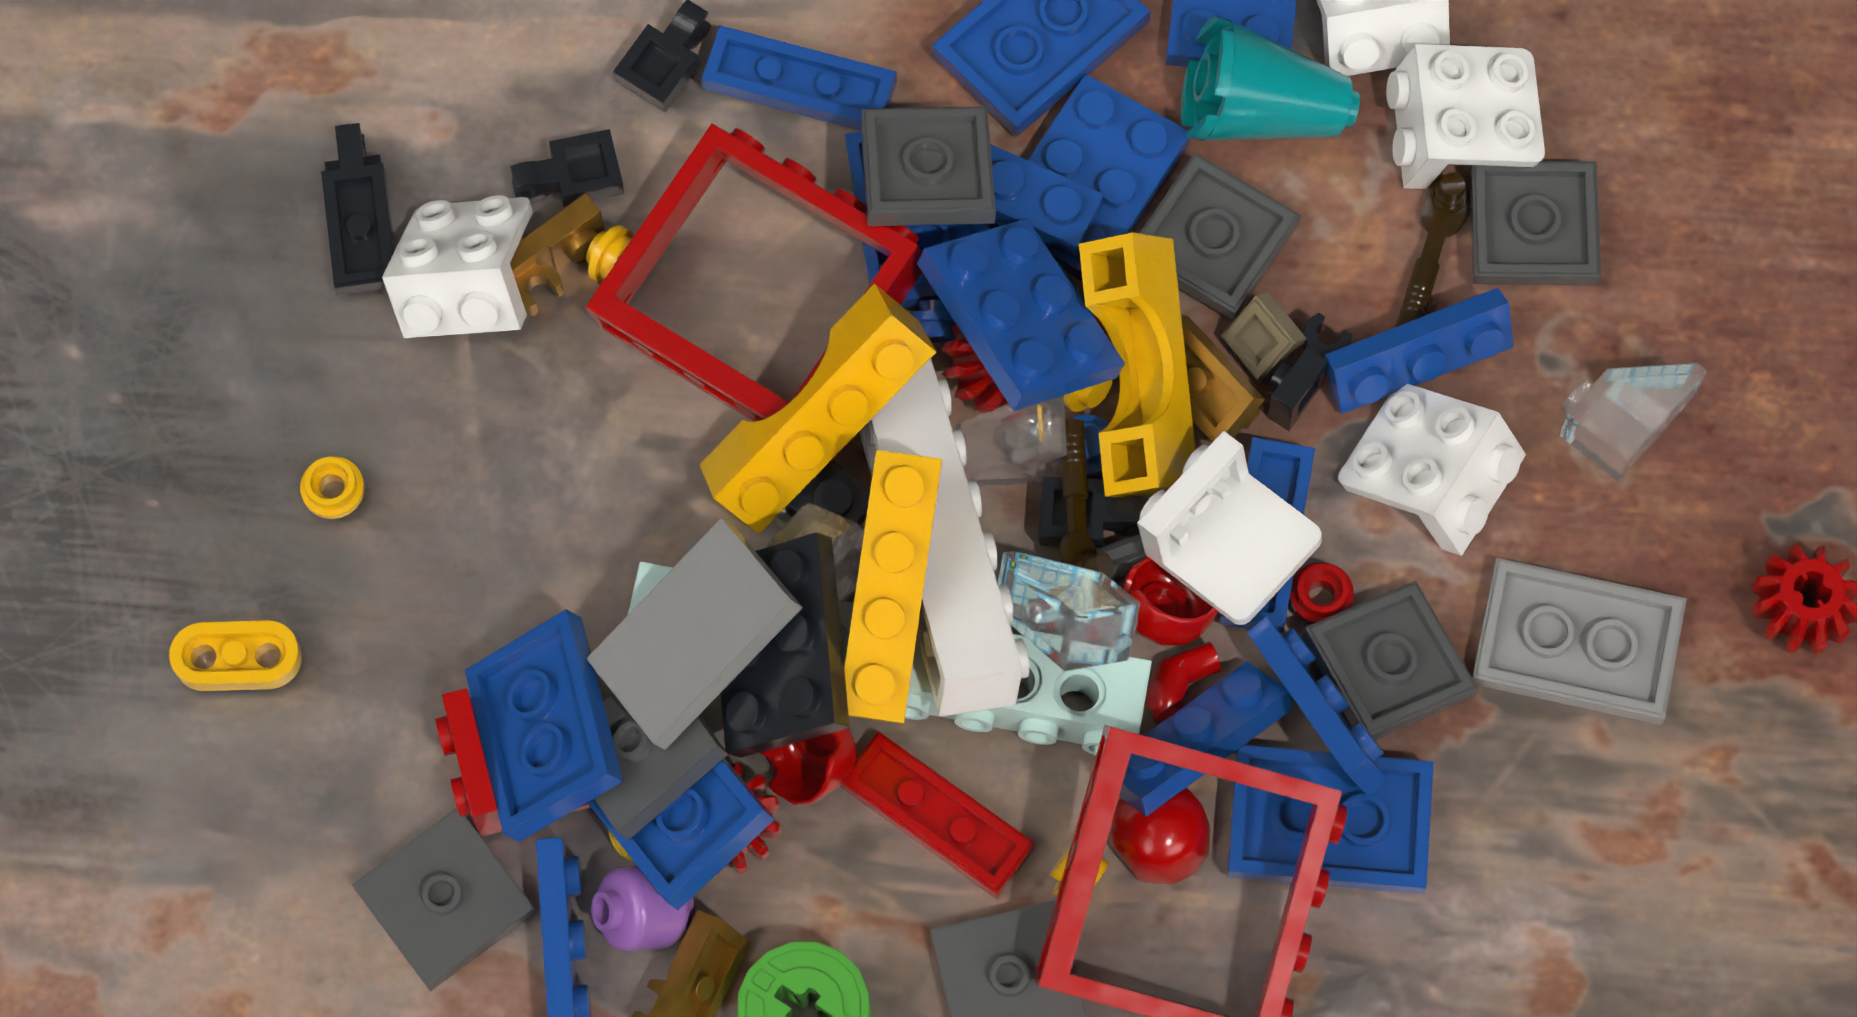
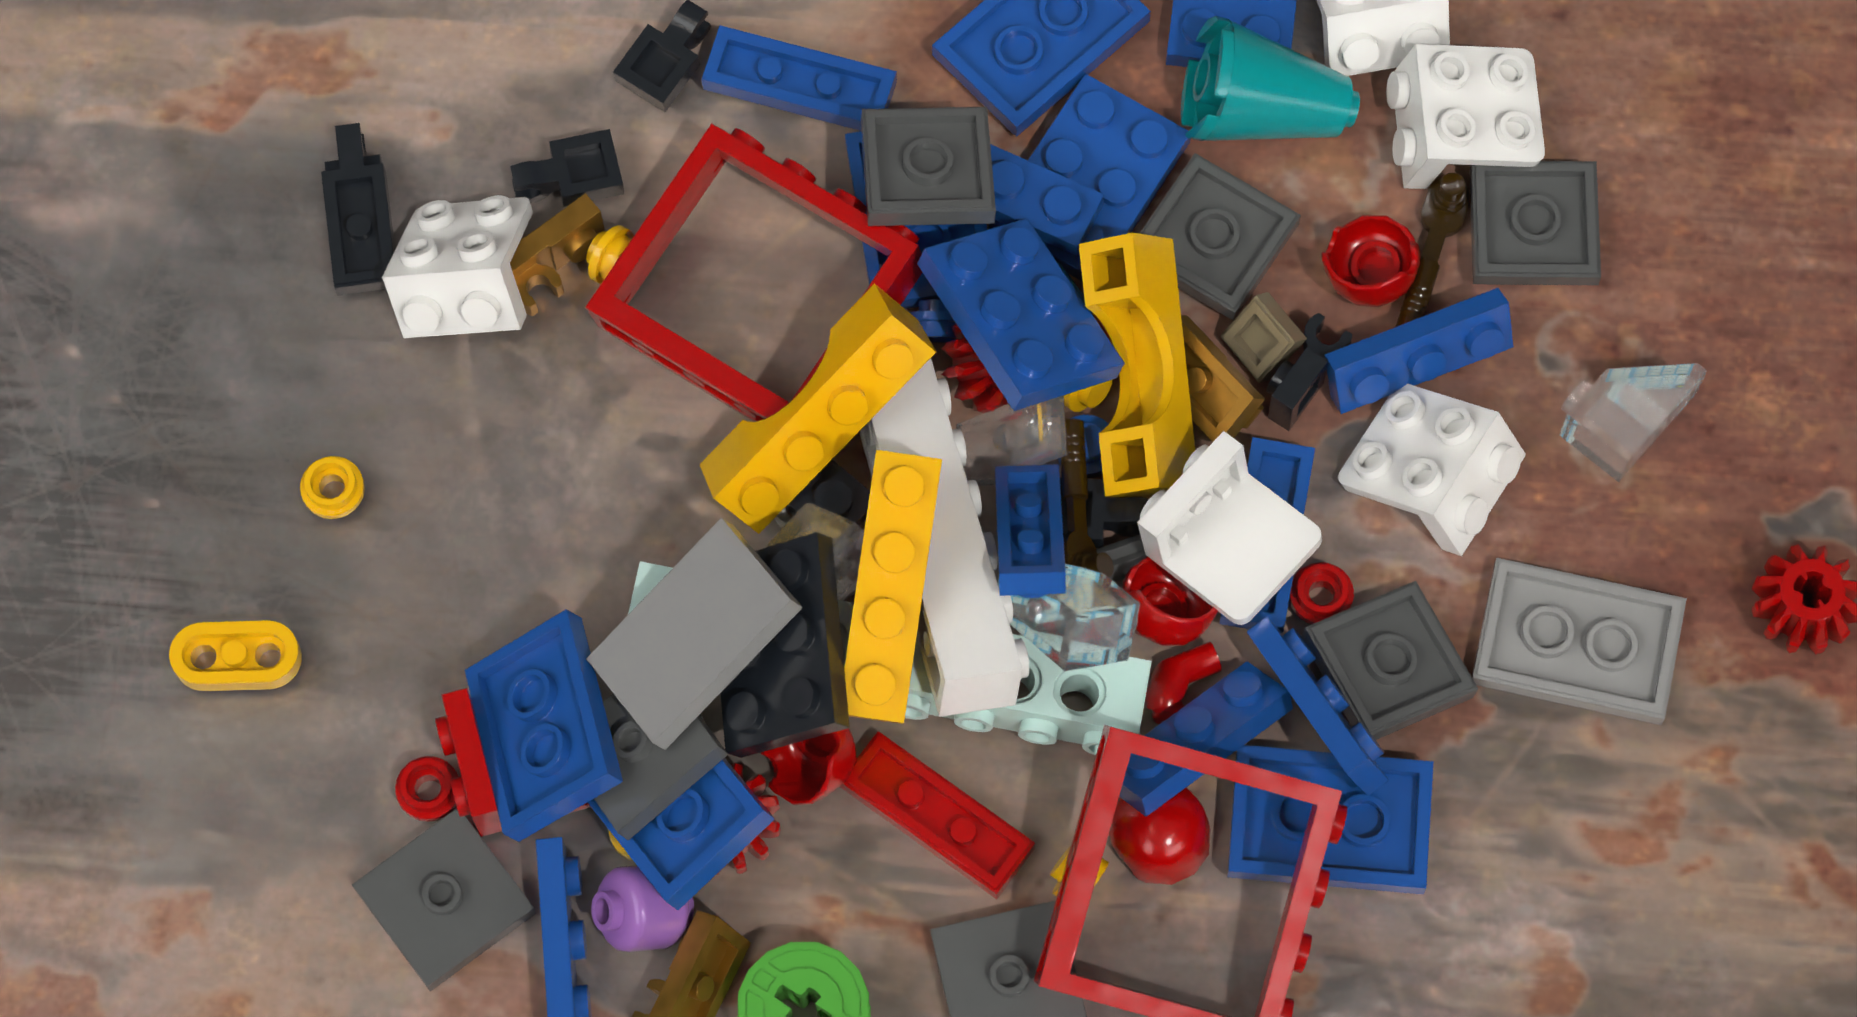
(413, 776): none -> red plate
(1030, 531): none -> blue plate
(1371, 260): none -> red hair

